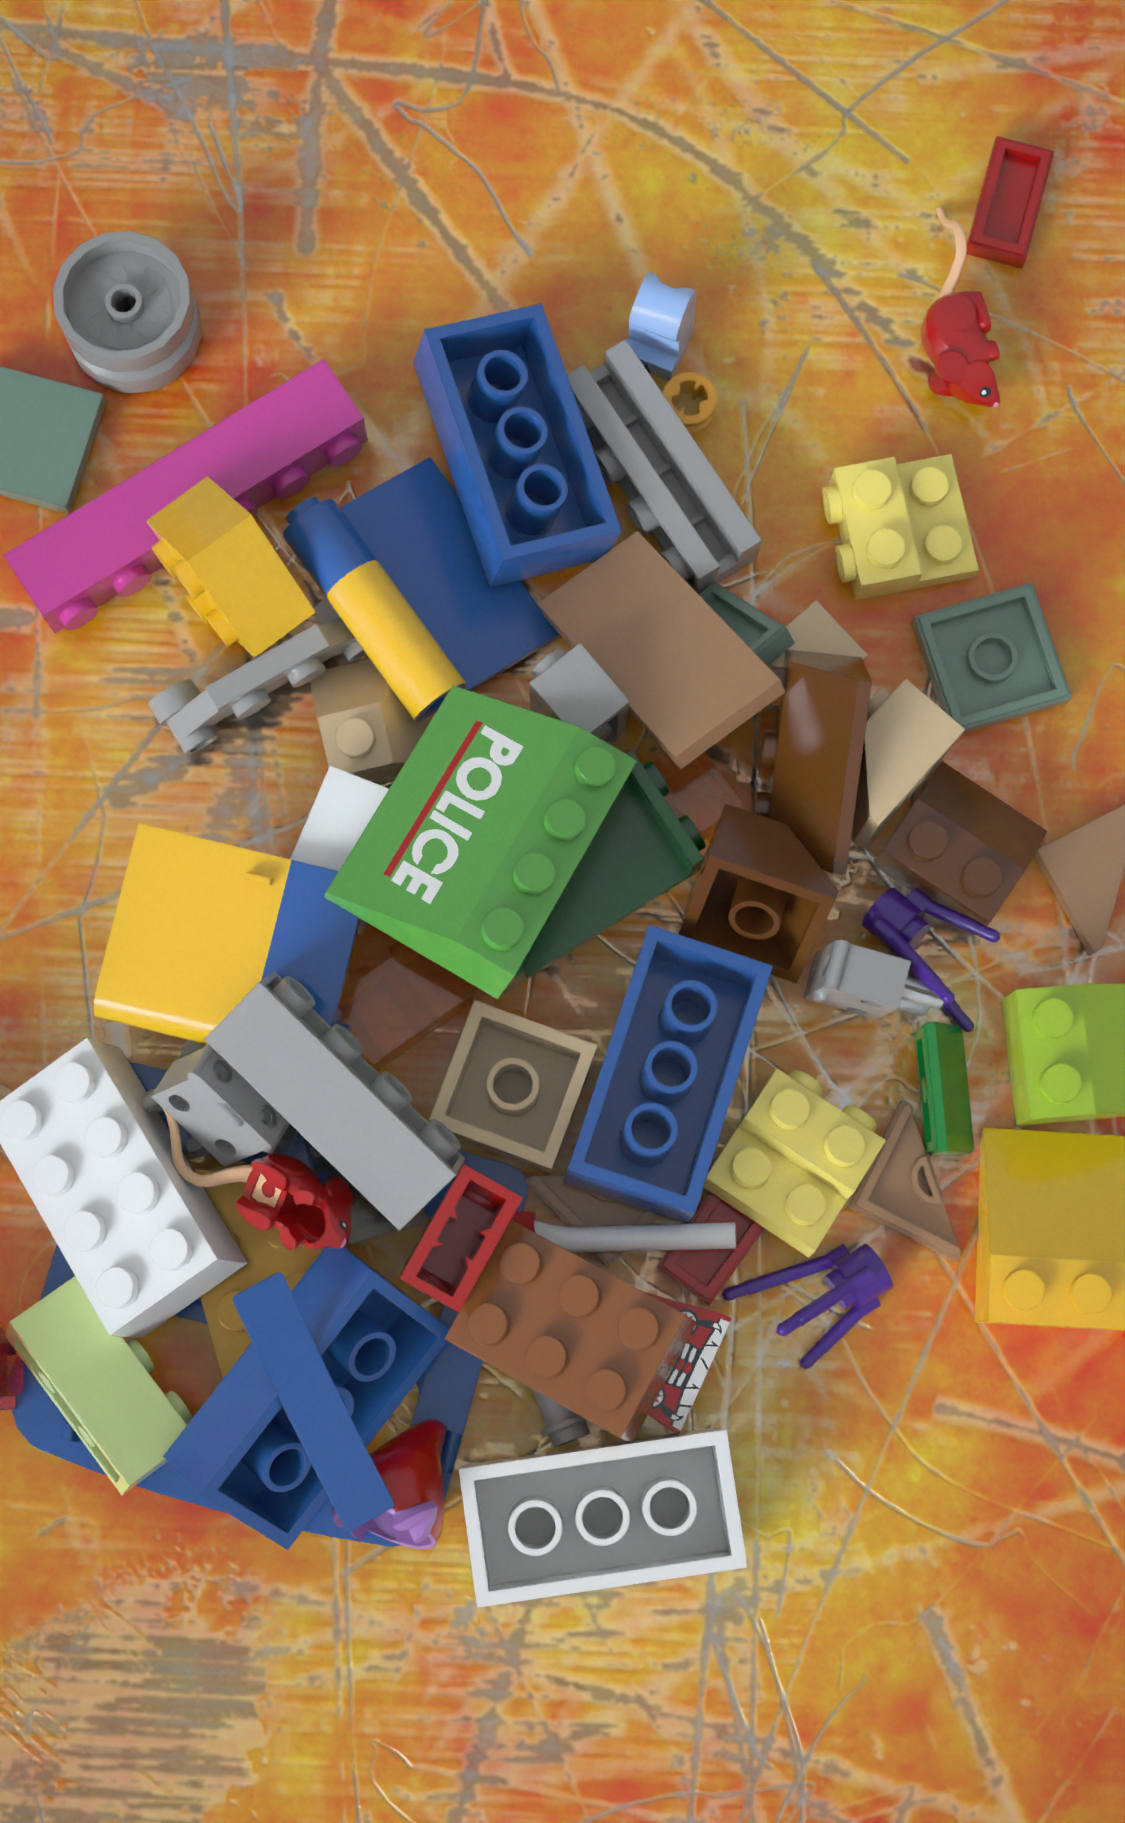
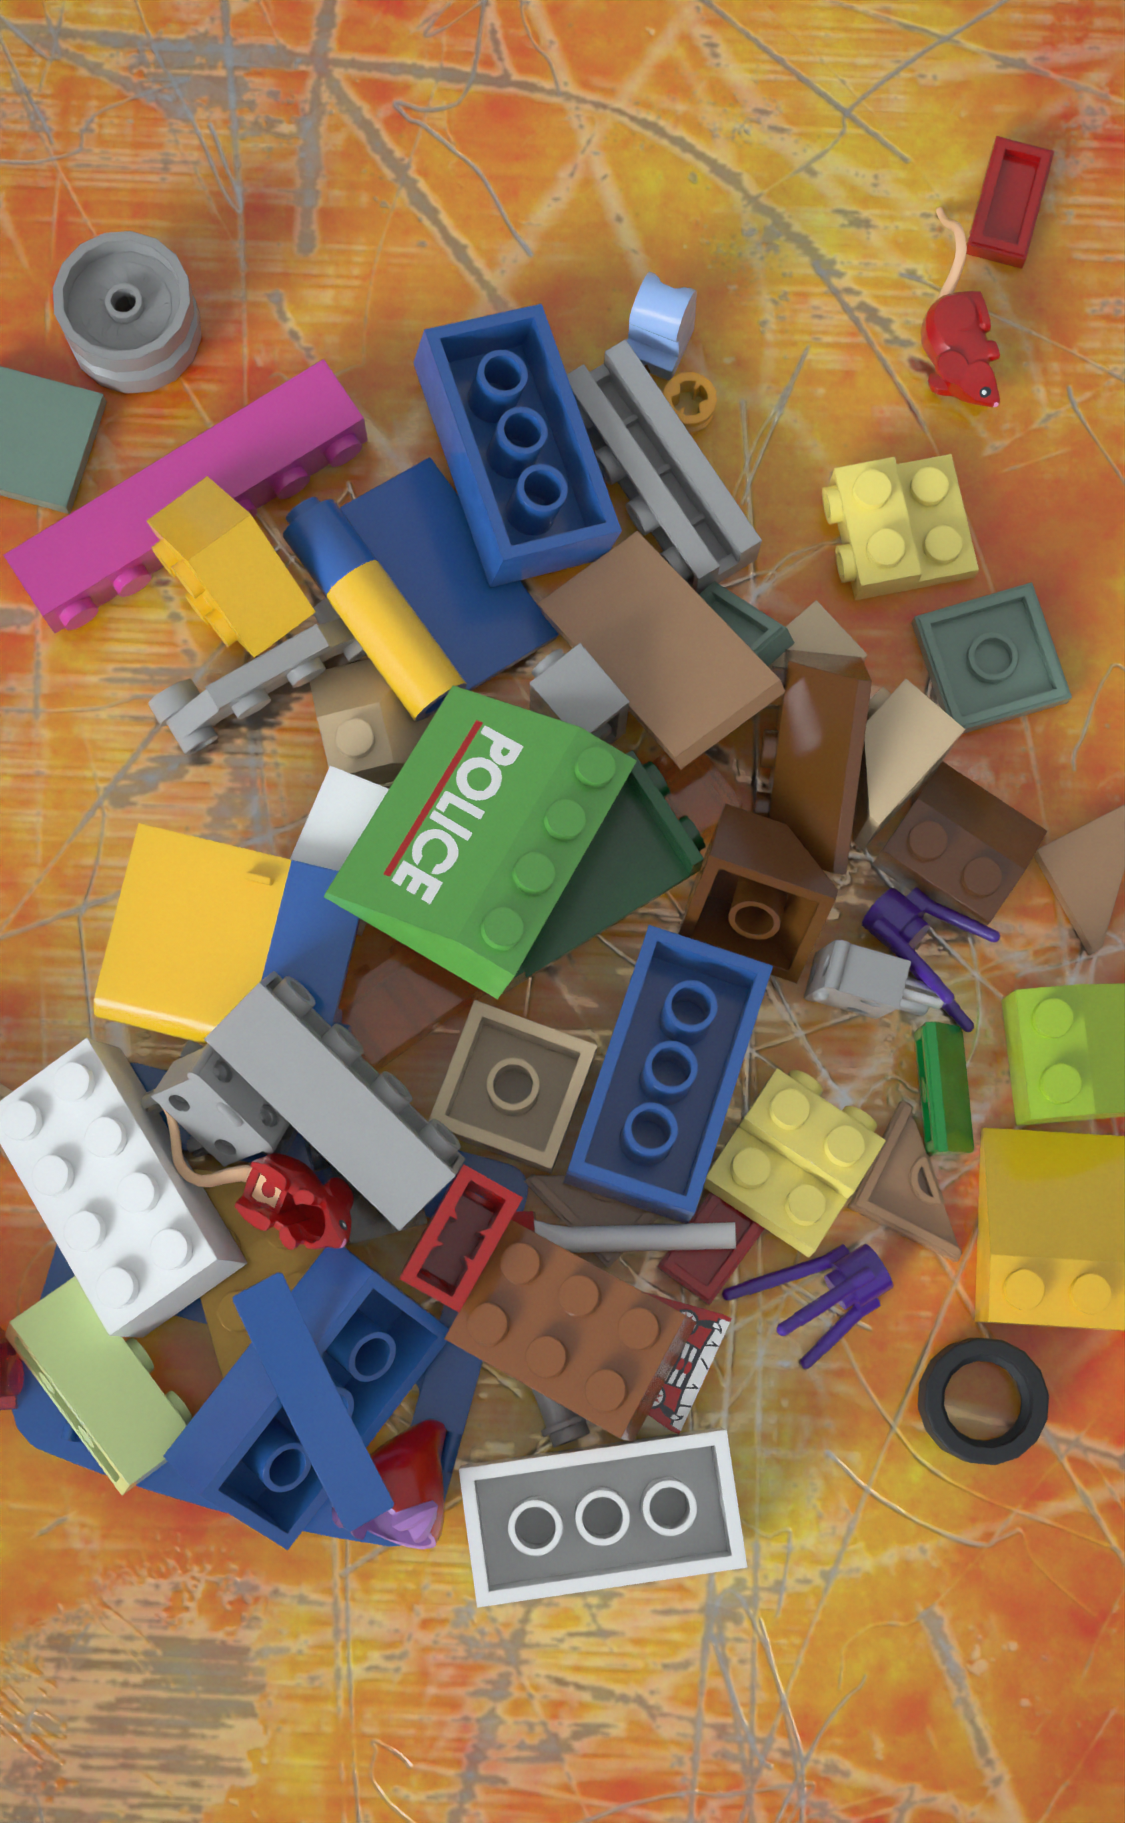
(1031, 1386): none -> black tyre

